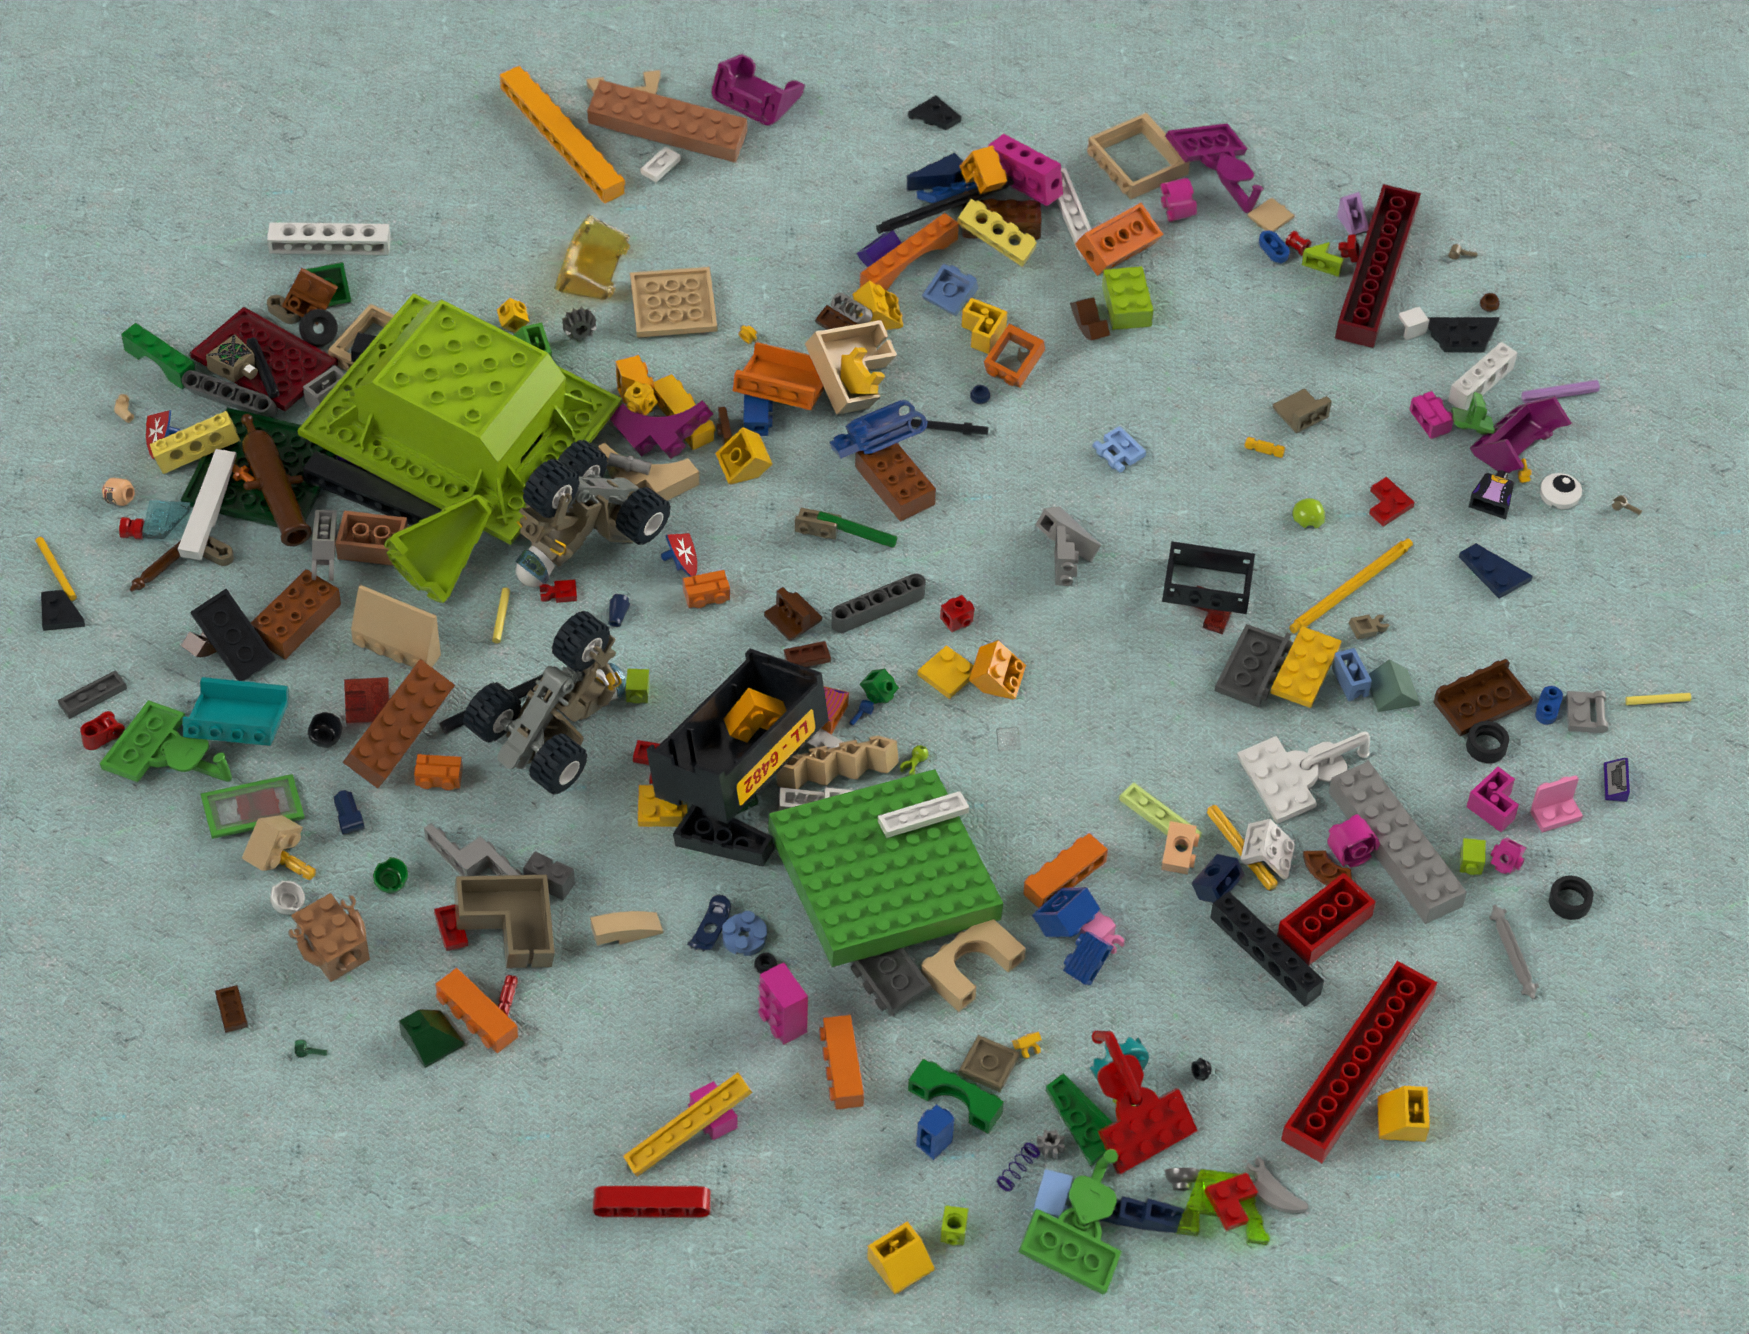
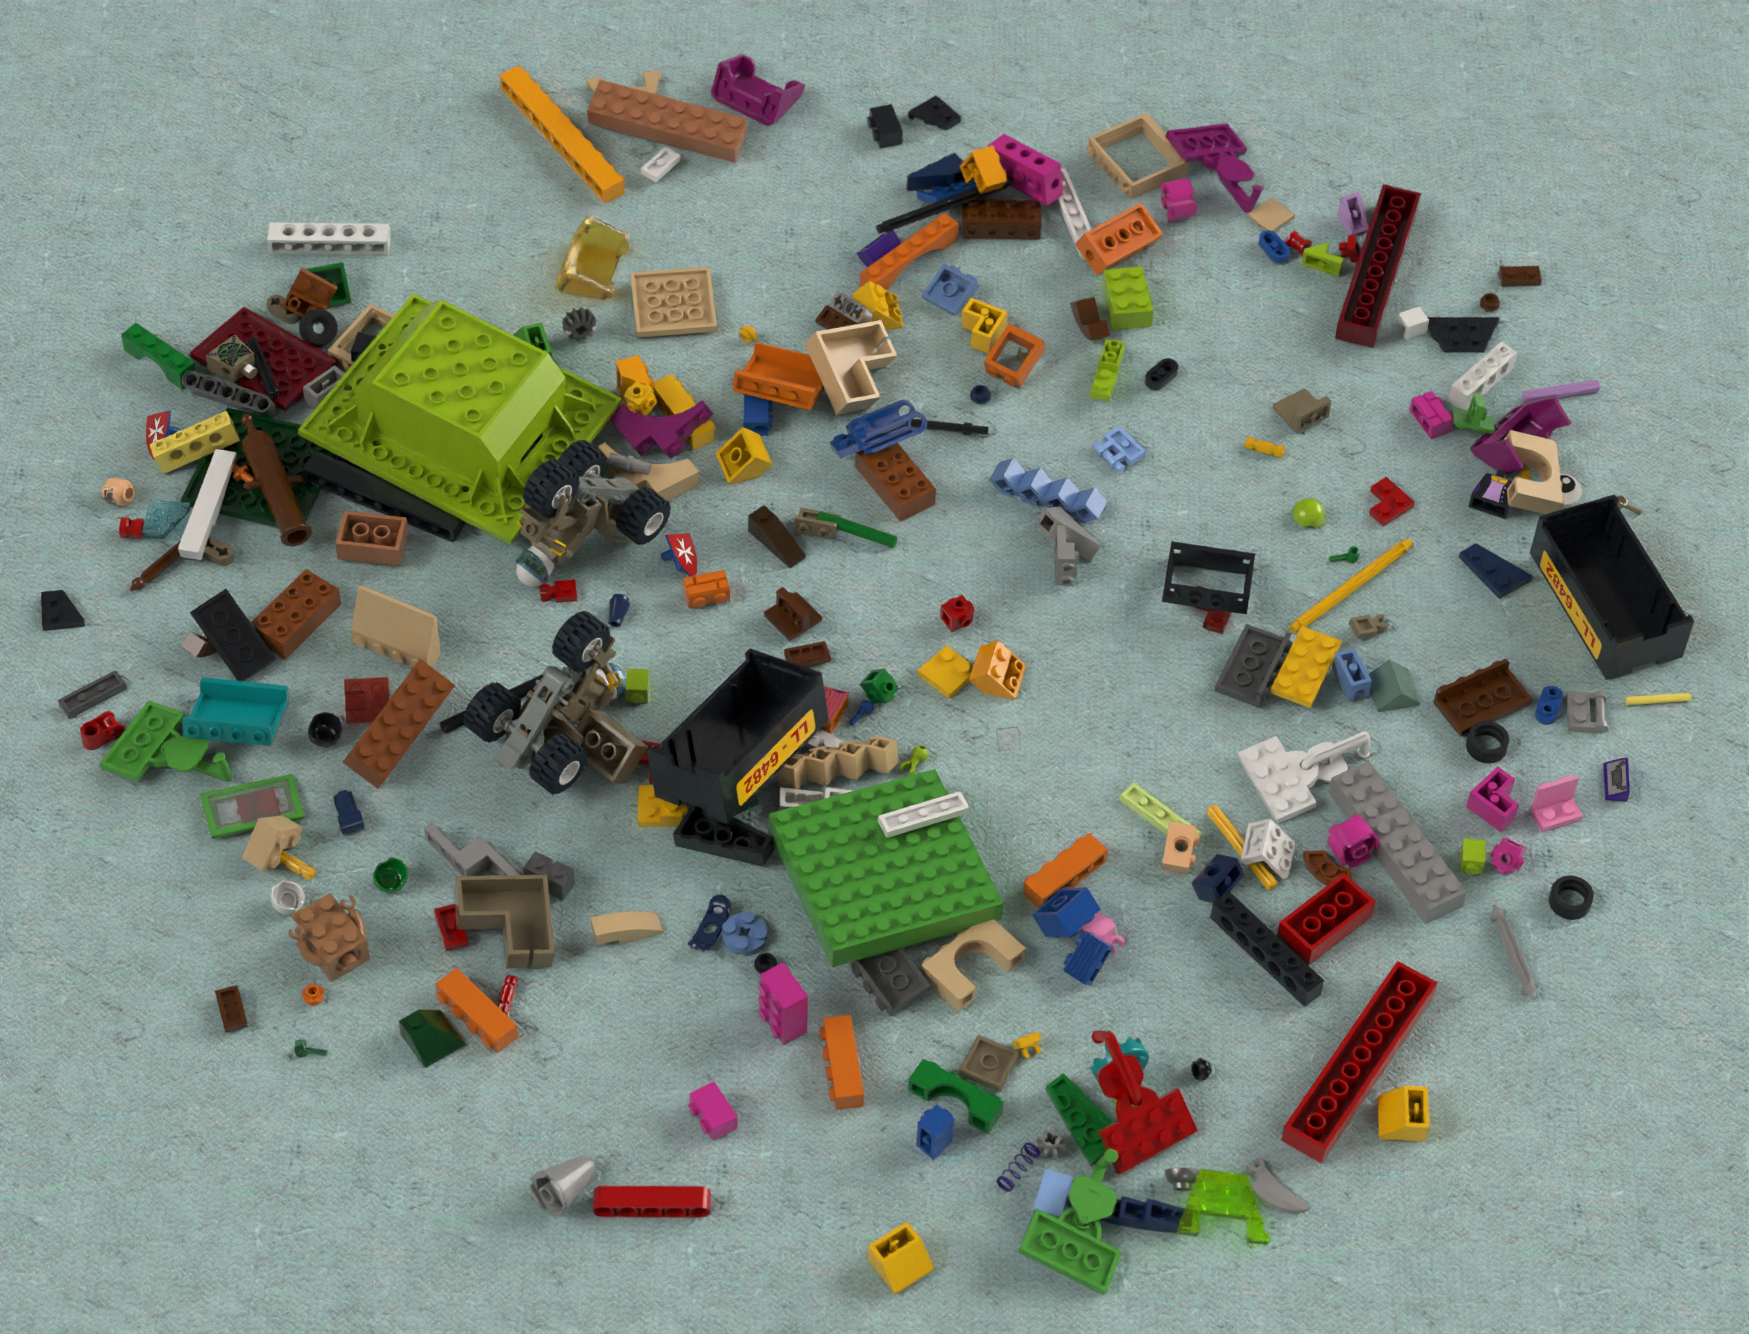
(55, 568): yellow bar -> none
(121, 408): tan arm -> none
(313, 999): none -> orange plate
(324, 541): light grey hinge -> none
(438, 771): orange brick -> none
(439, 546): lime cone -> none
(501, 615): light yellow bar -> none
(512, 315): yellow brick -> none
(562, 1183): none -> light grey cone
(610, 746): none -> dark tan brick
(687, 1124): yellow plate -> none
(723, 428): reddish brown plate -> none
(751, 713): light orange brick -> none
(774, 536): none -> dark brown slope
(856, 376): yellow piece -> none
(878, 603): dark grey beam -> none
(885, 126): none -> black piece
(954, 1216): lime brick -> none
(1018, 253): light yellow brick -> none
(1037, 488): none -> medium blue brick
(1107, 371): none -> lime slope
(1158, 376): none -> black plate
(1226, 1199): red plate -> none
(1351, 556): none -> green hand
(1456, 251): dark tan hand -> none
(1520, 276): none -> reddish brown plate
(1543, 457): none -> tan arch
(1609, 587): none -> black piece

